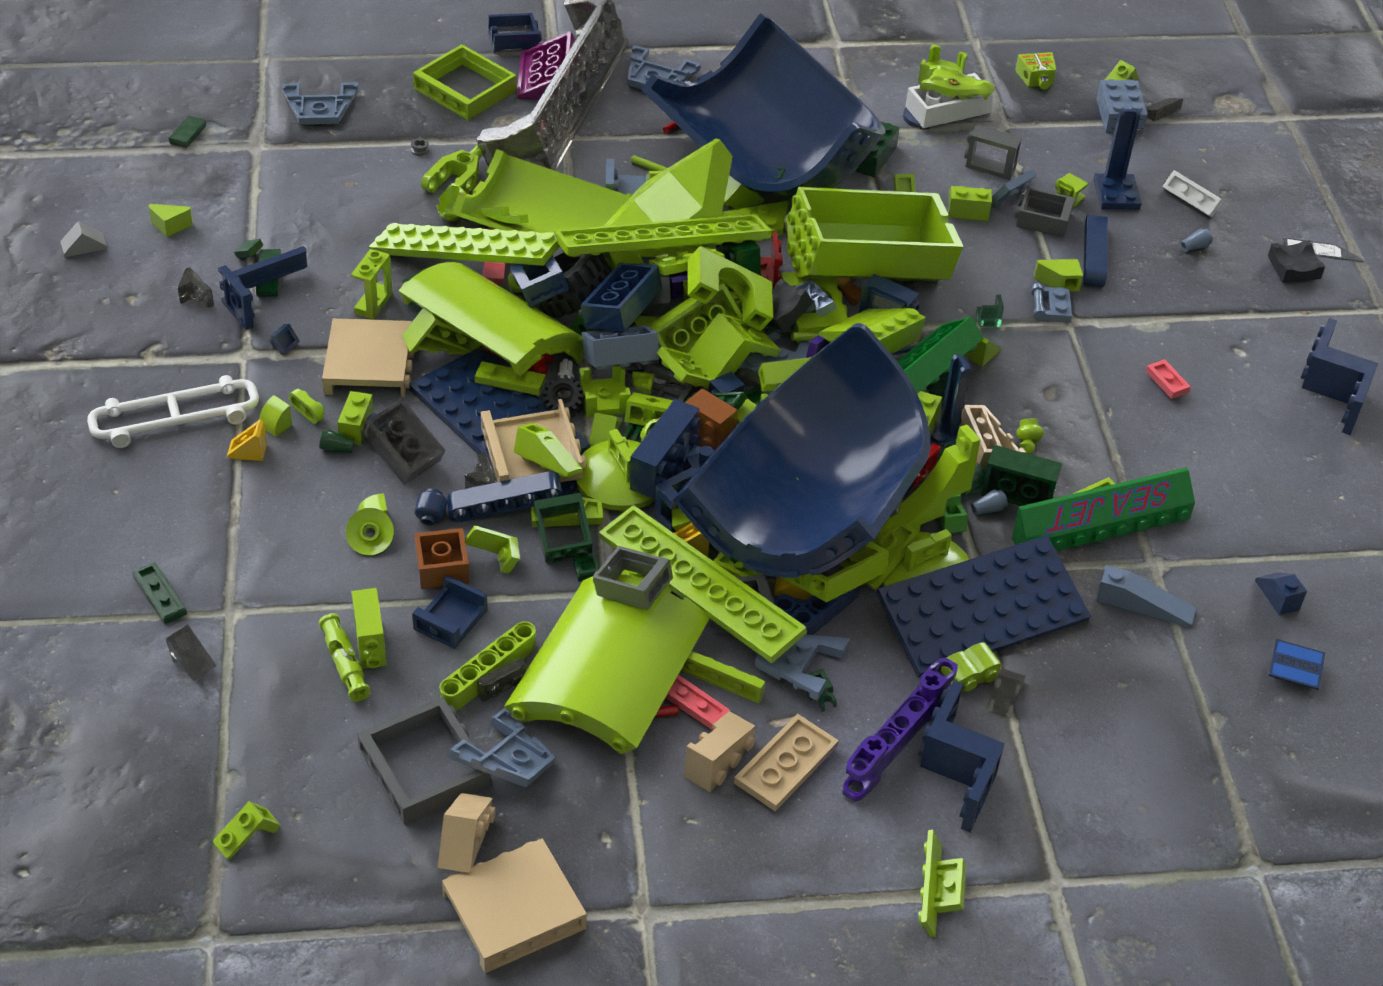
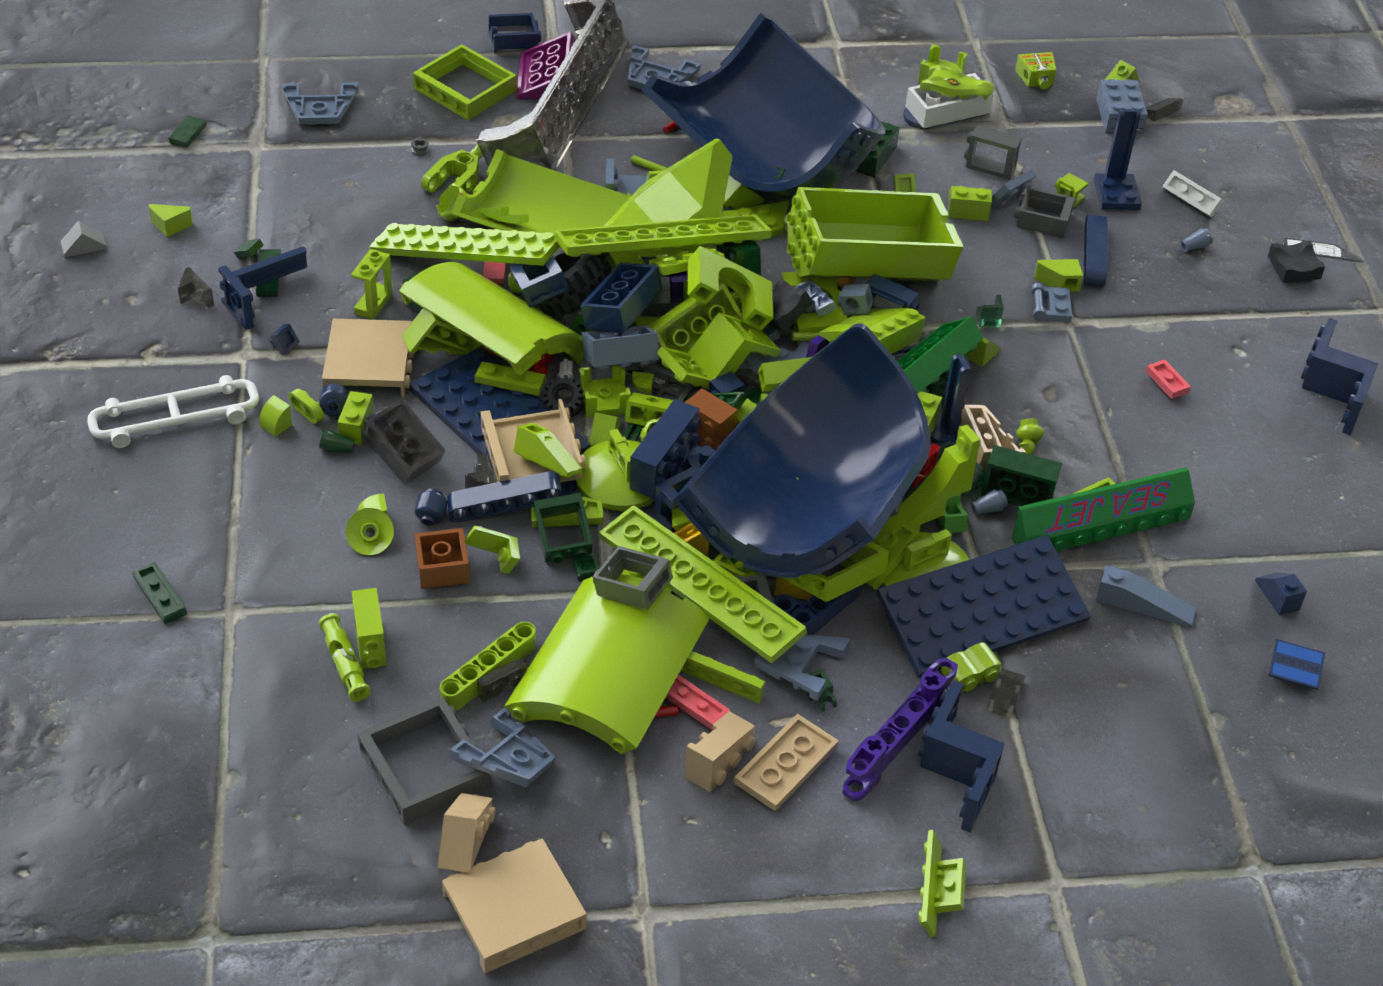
(189, 652): clear smoke slope -> none
(243, 826): lime bracket -> none
(249, 444): yellow slope -> none
(332, 399): none -> dark blue head
(451, 613): dark blue panel -> none
(771, 264): red bracket -> none
(862, 296): none -> sand blue brick

